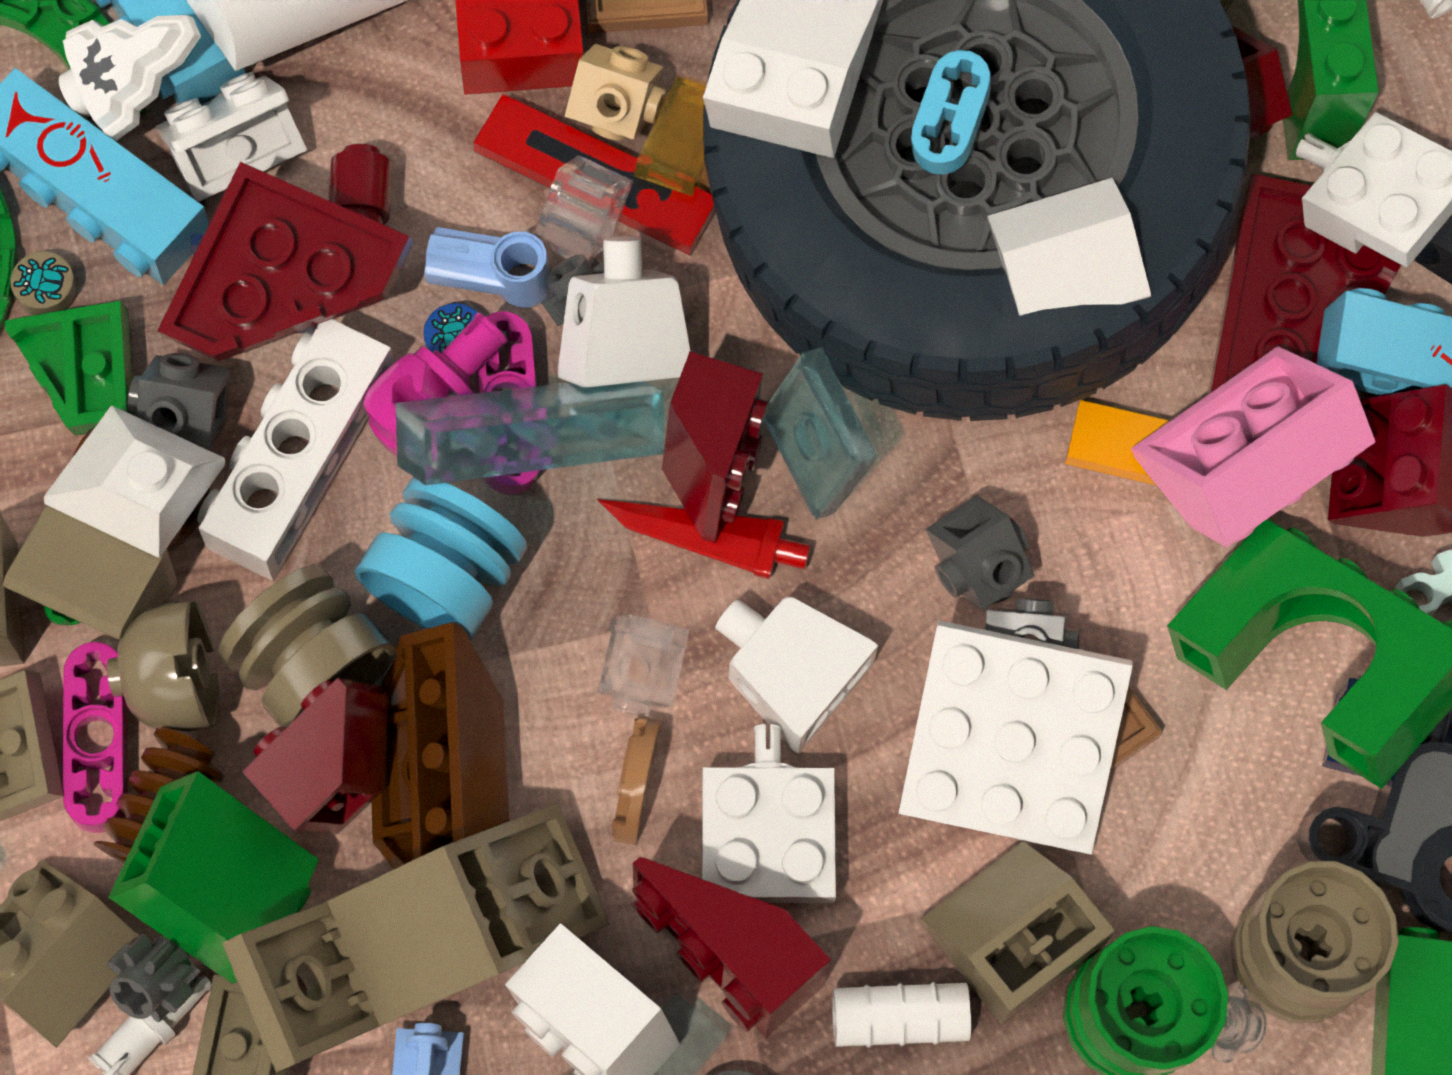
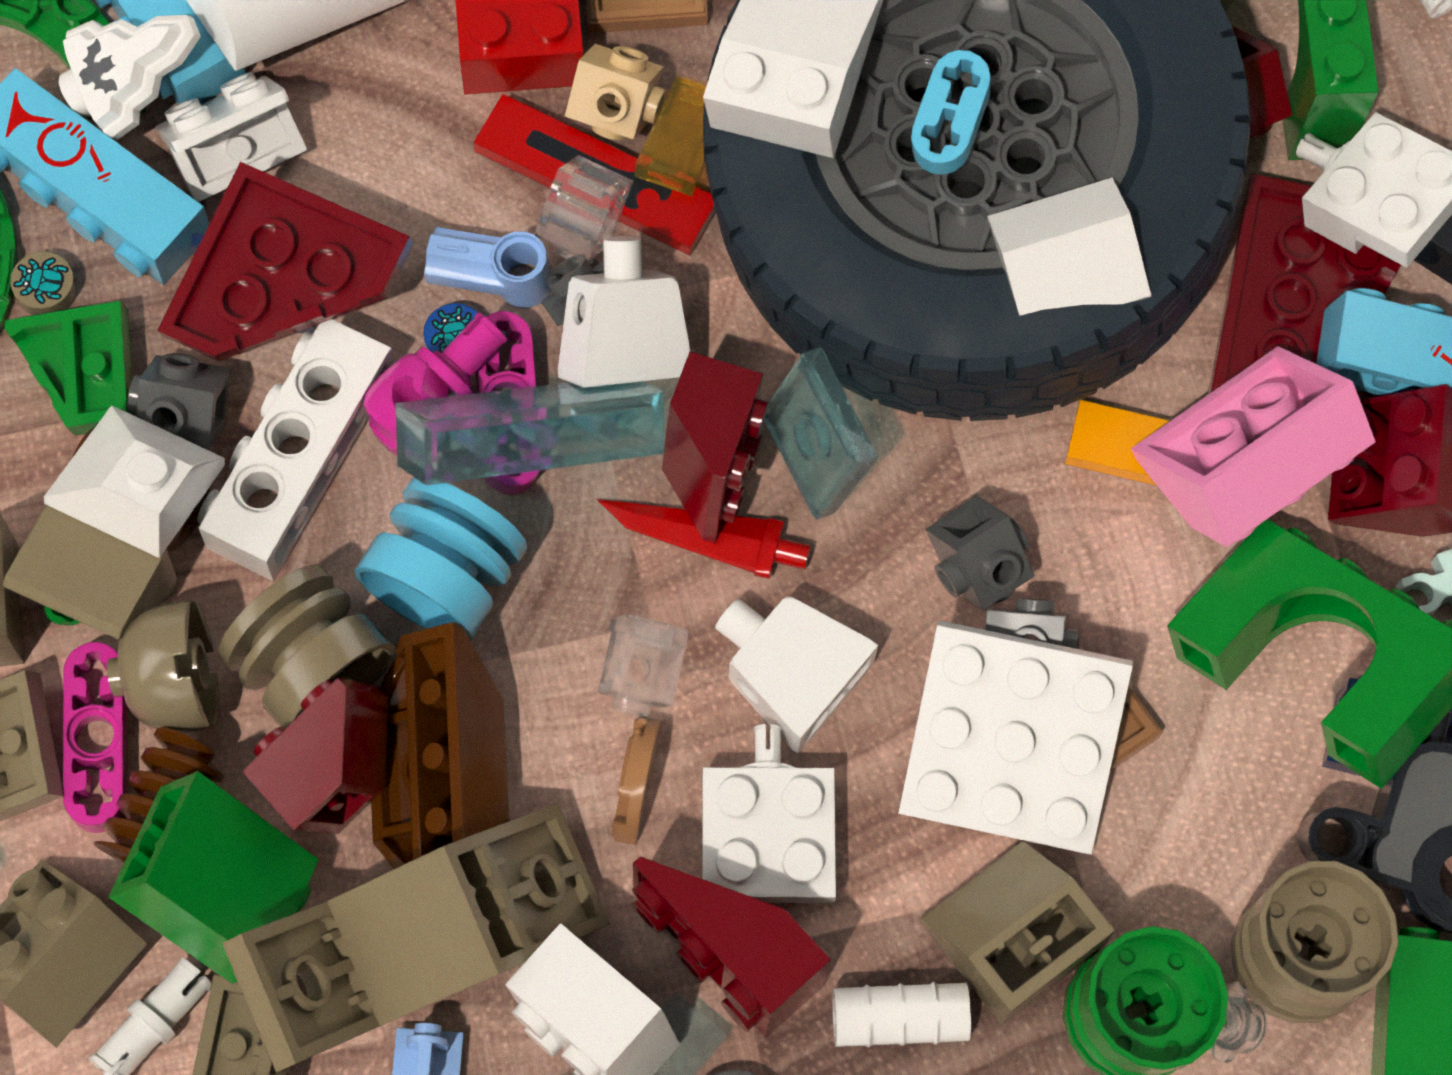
(150, 978): dark grey gear -> none
(362, 181): dark red brick -> none

